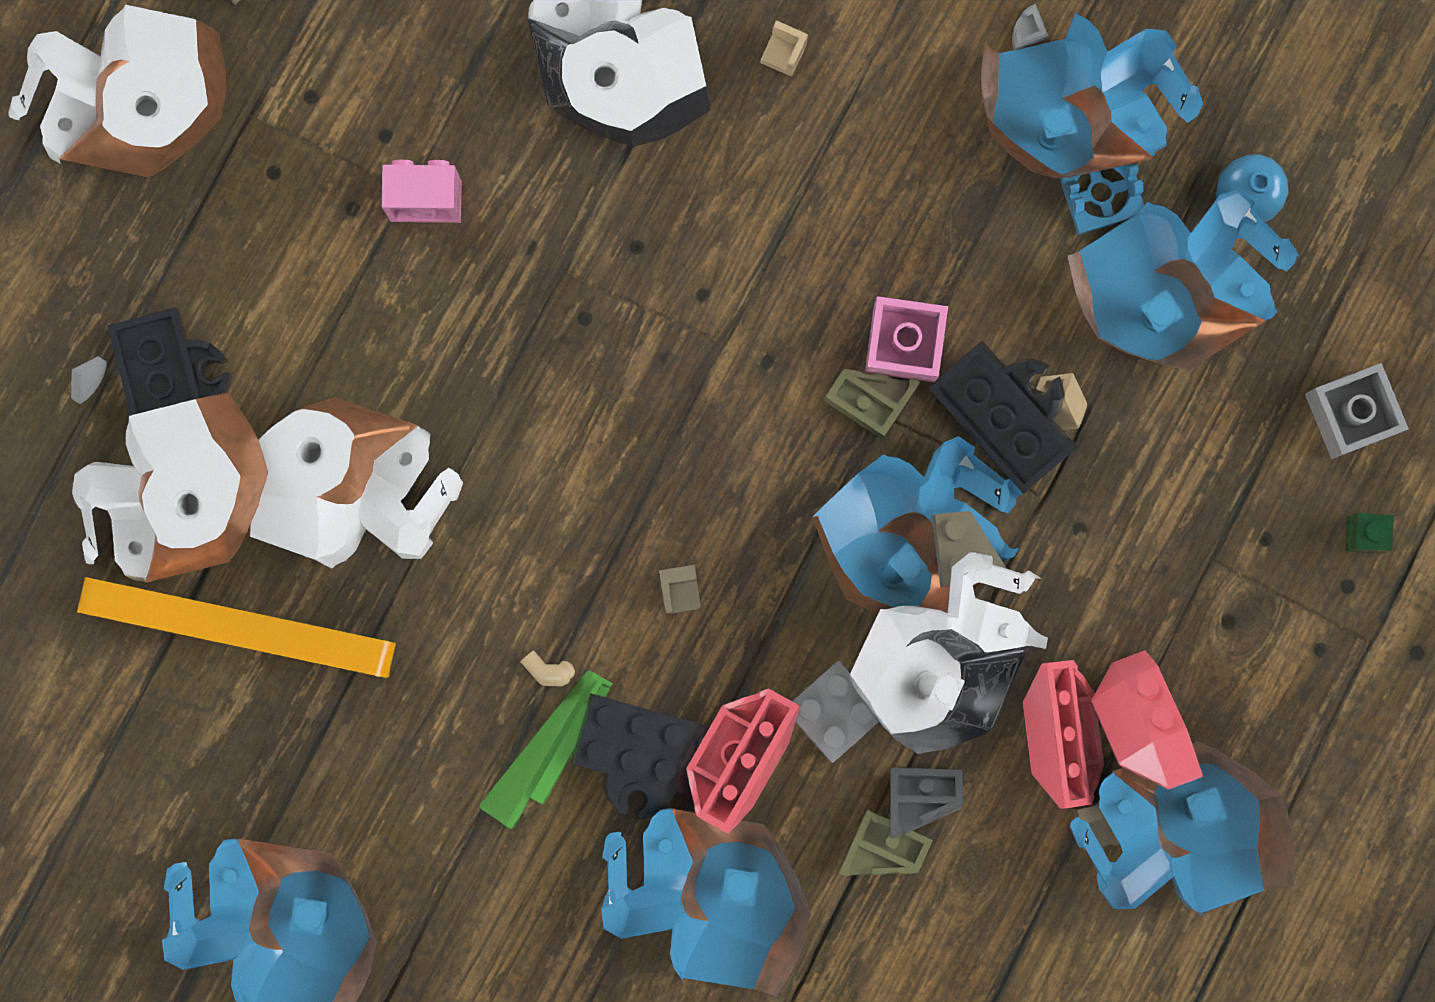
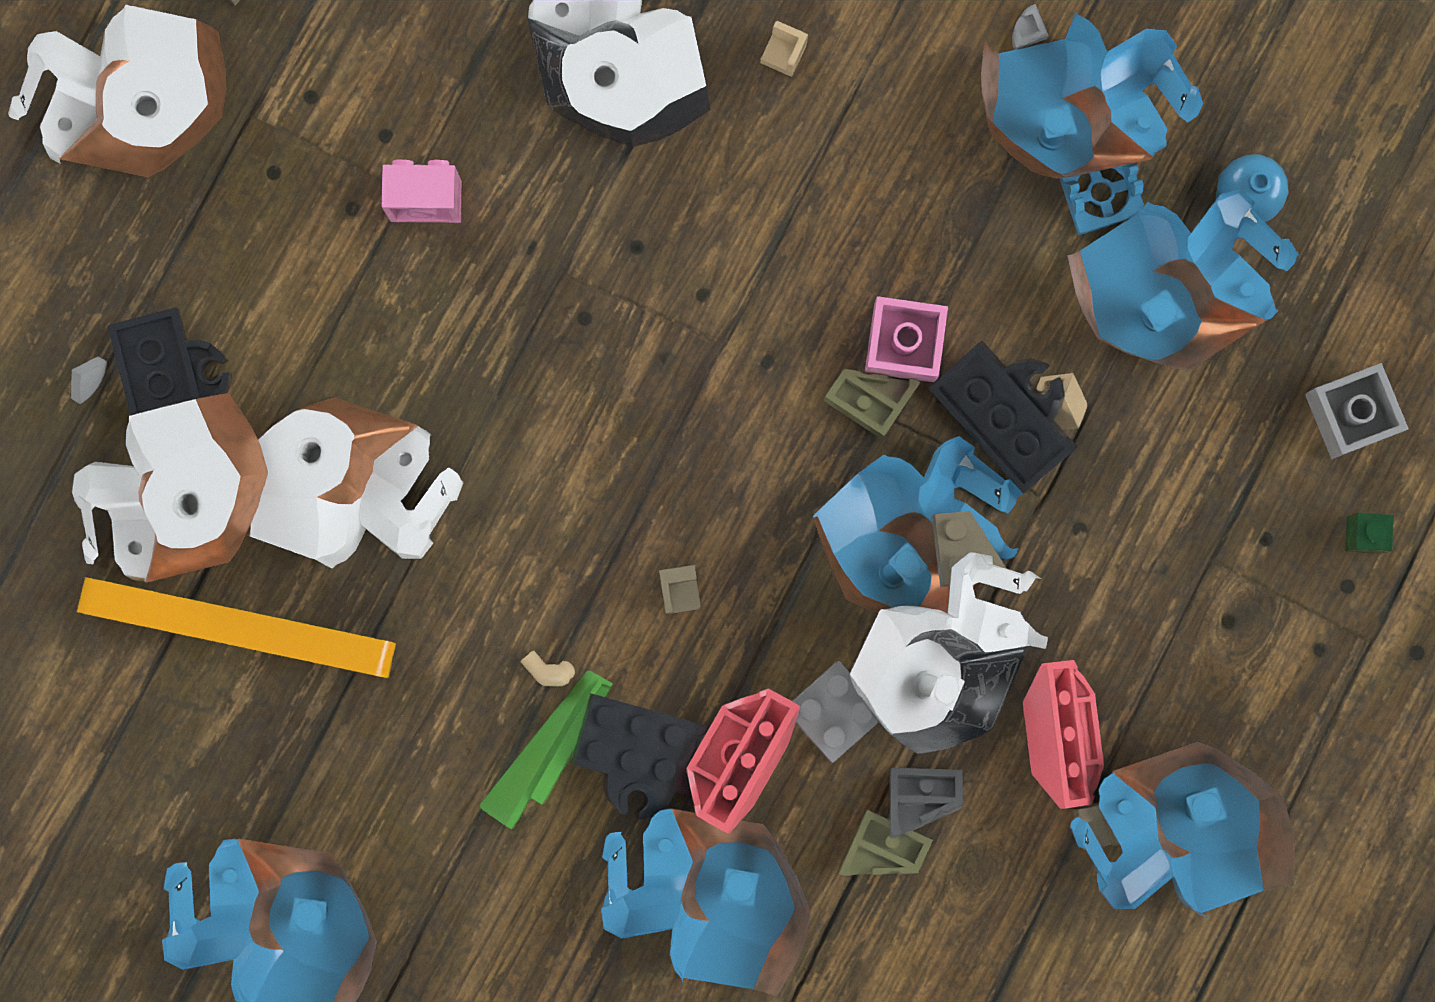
(1145, 723): coral wedge -> none

